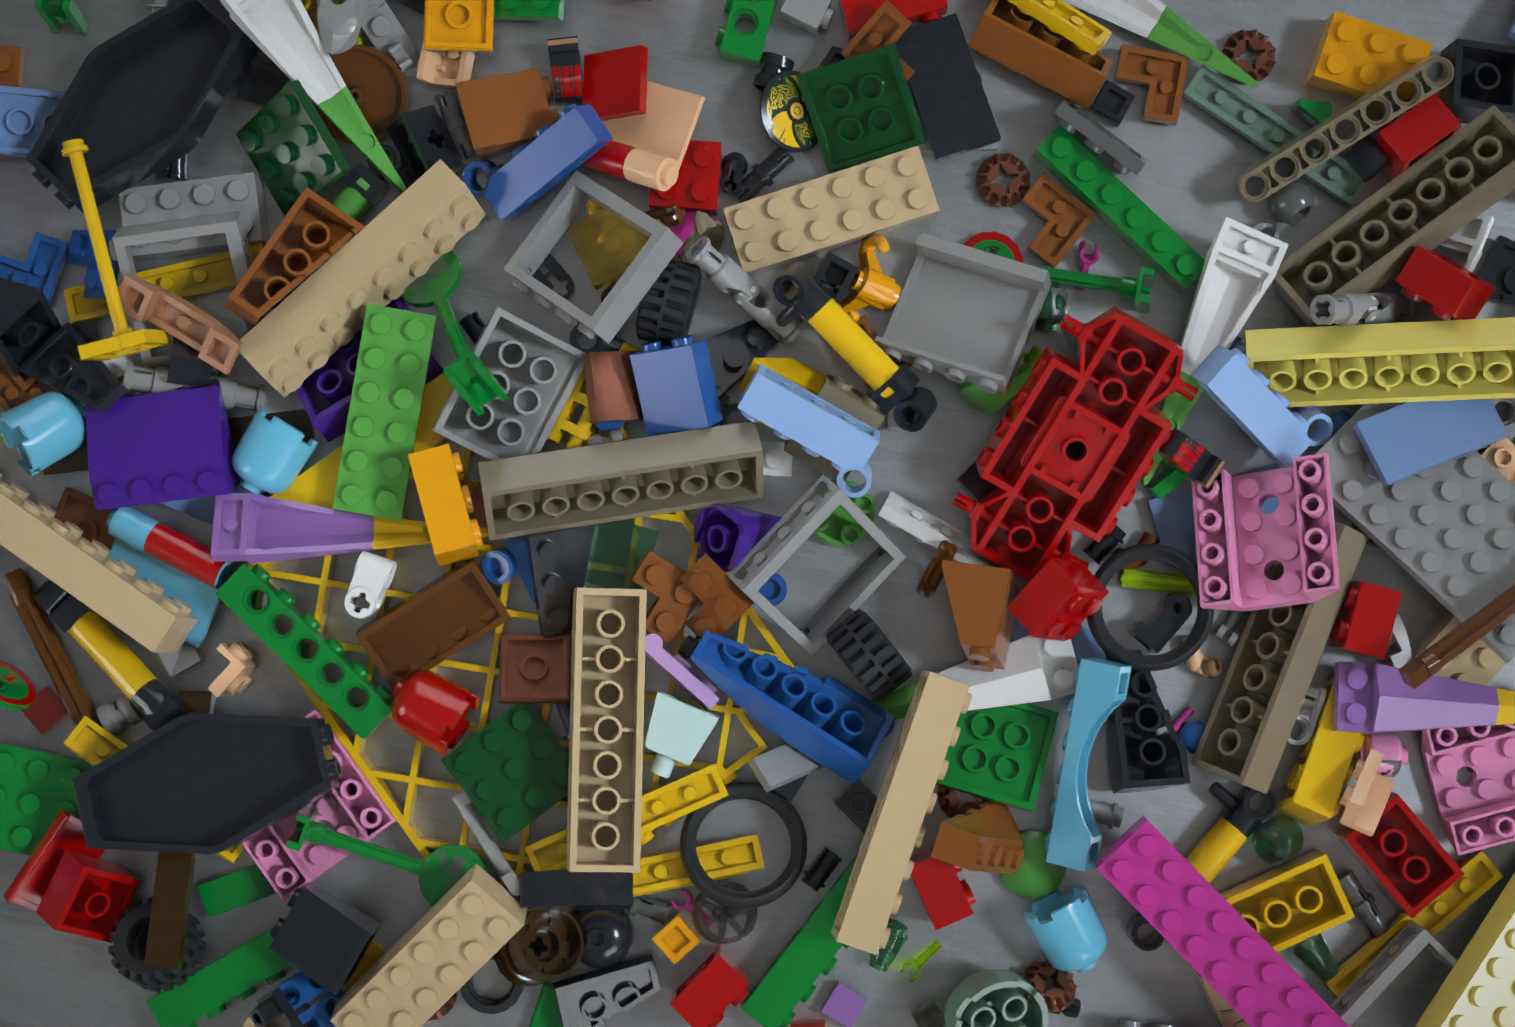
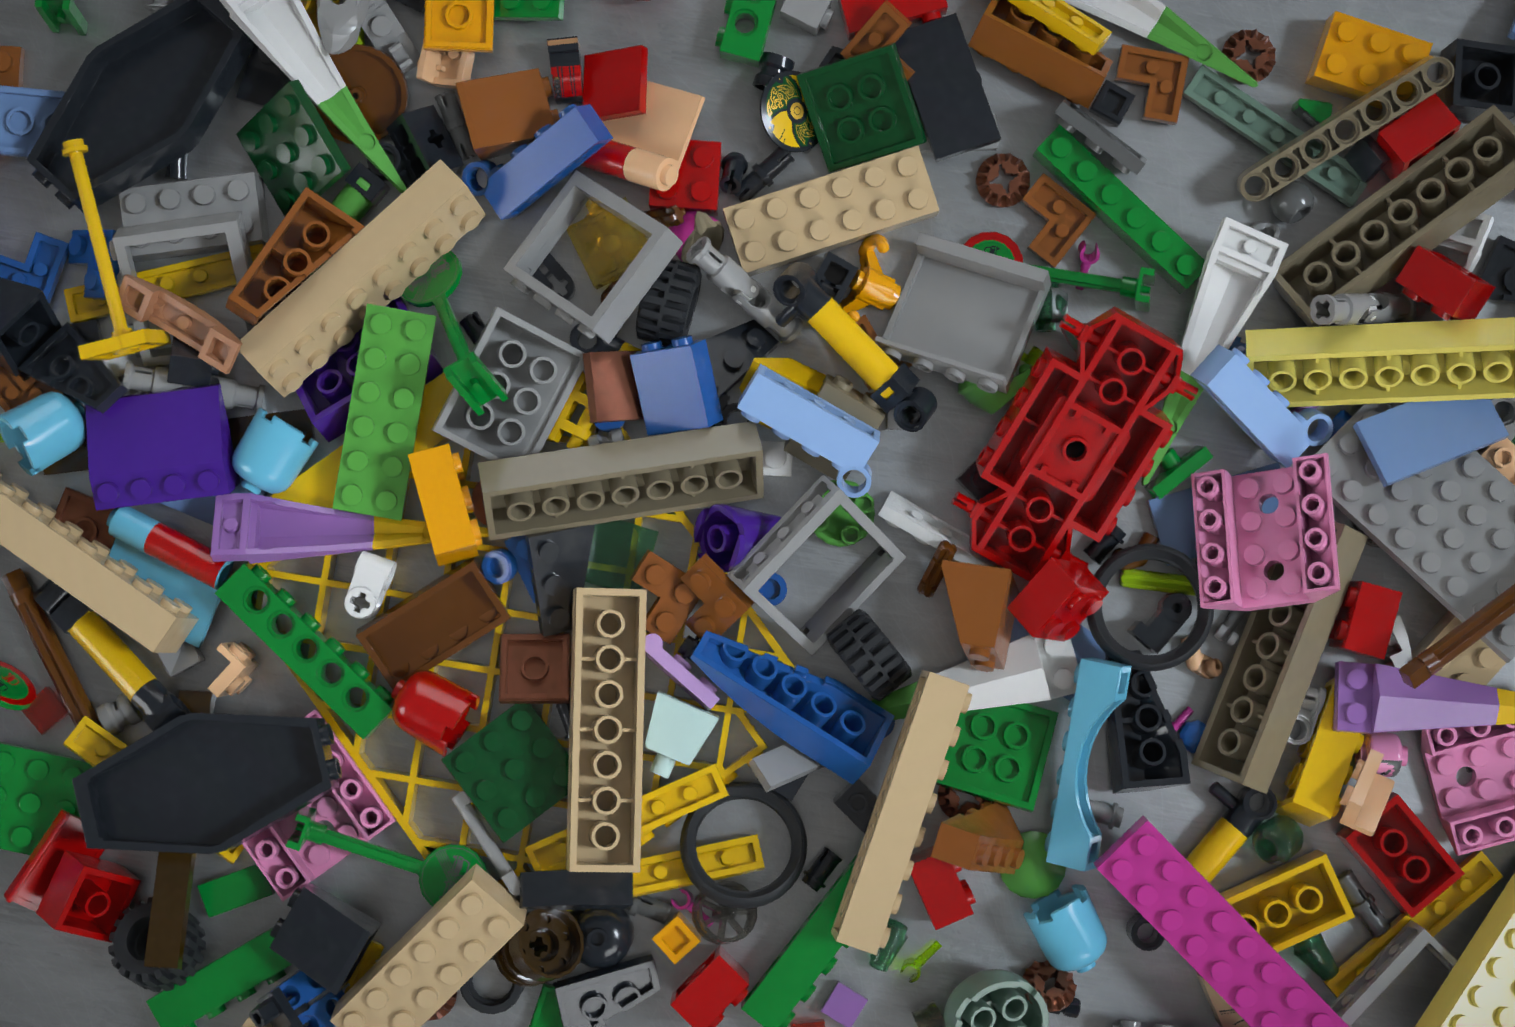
(1191, 459): leg -> none

